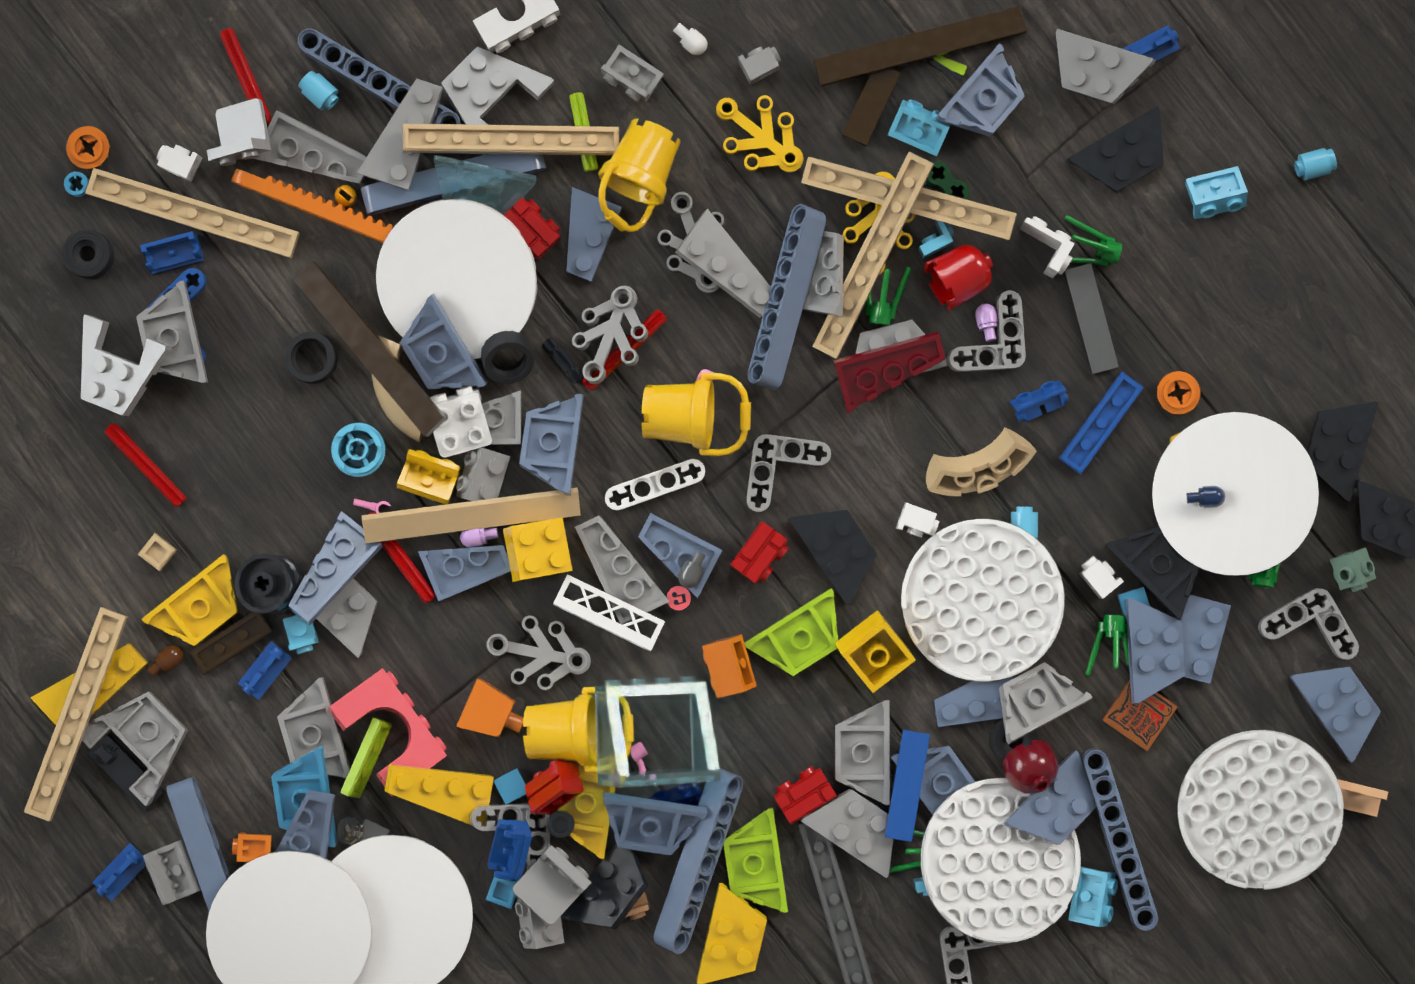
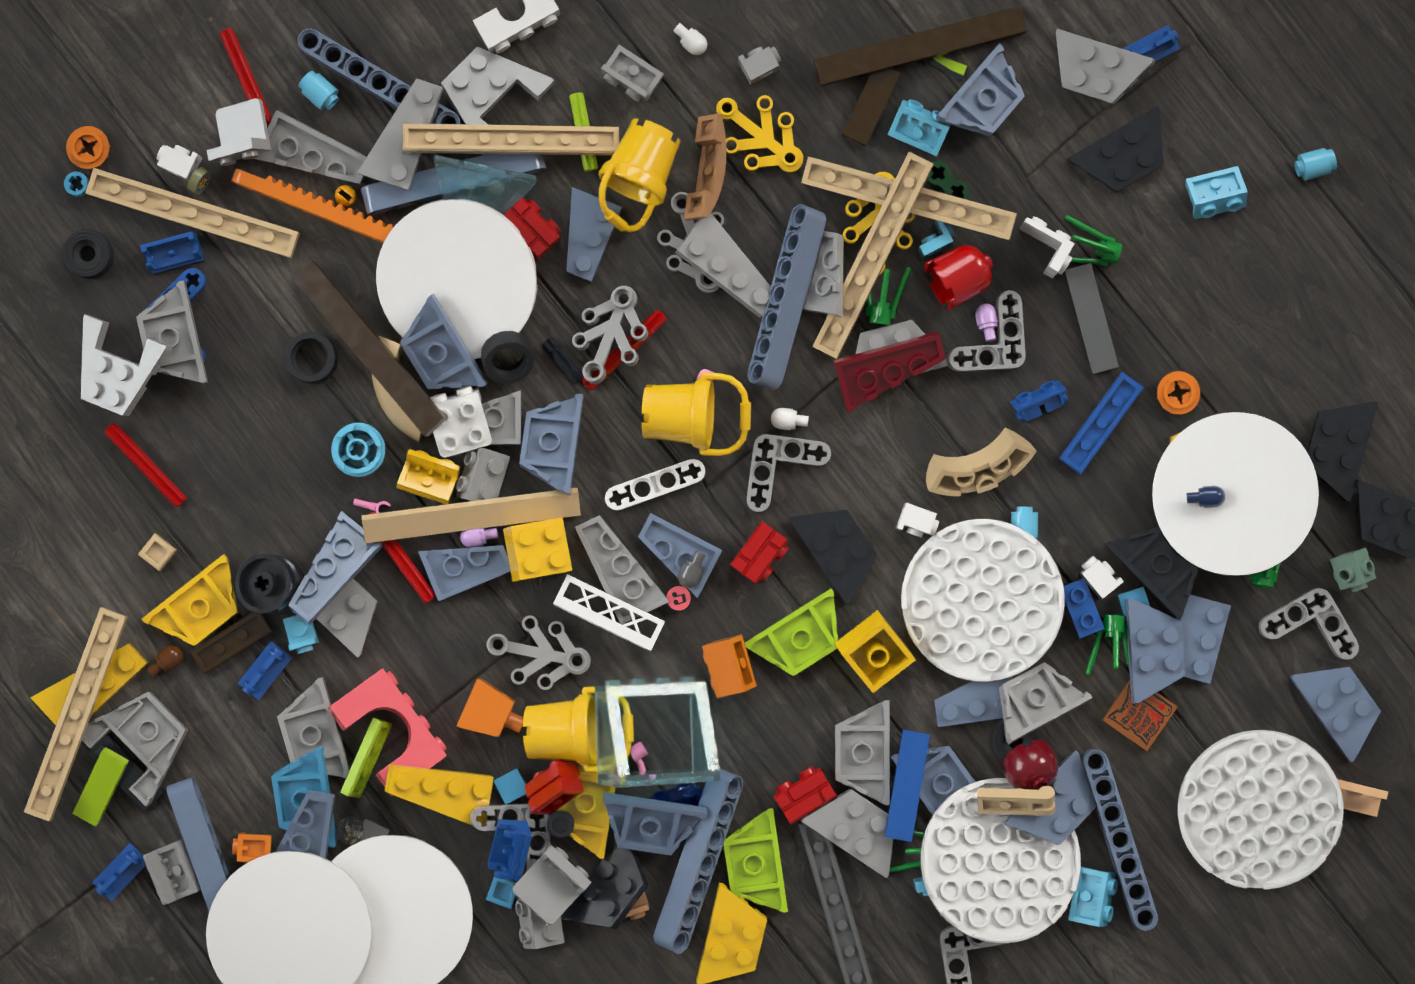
(100, 786): none -> lime tile
(199, 180): none -> olive tile
(712, 166): none -> medium nougat slope
(788, 419): none -> white cylinder
(1016, 801): none -> tan plate
(1082, 608): none -> blue hinge

